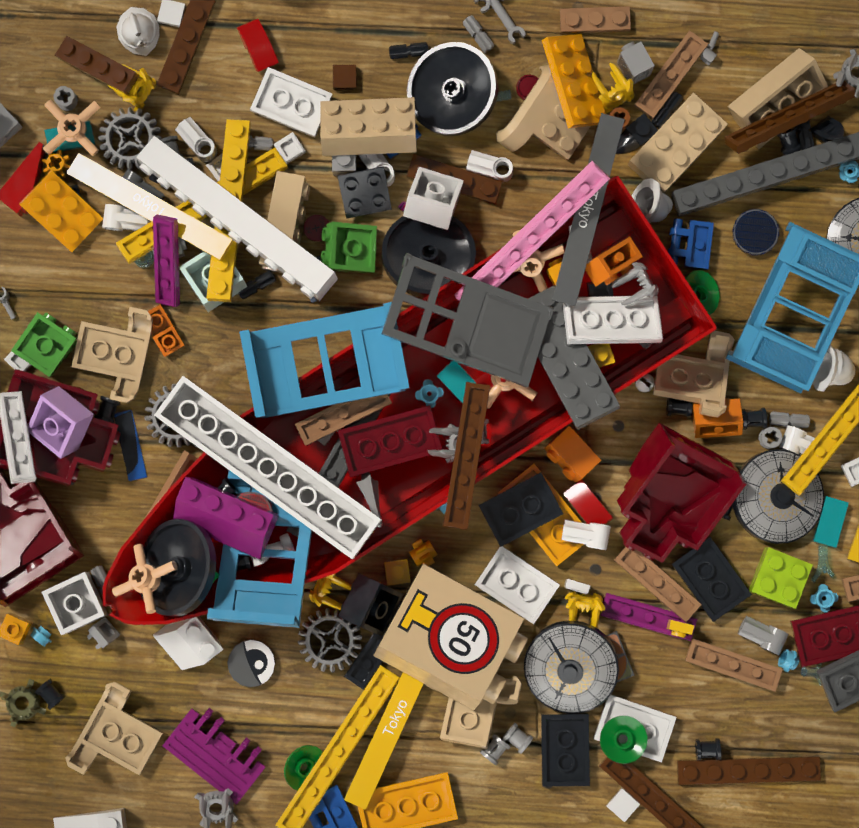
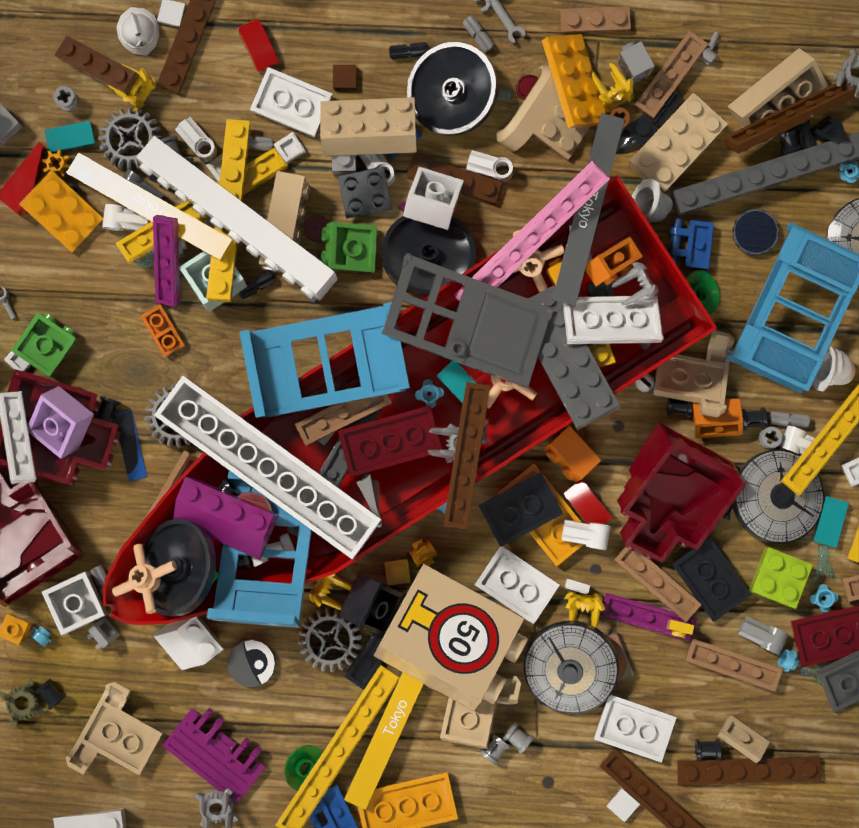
(75, 120): light nougat bar -> none
(116, 352): tan piece -> none
(565, 750): black plate -> none
(627, 751): green dish -> none
(743, 739): none -> tan plate

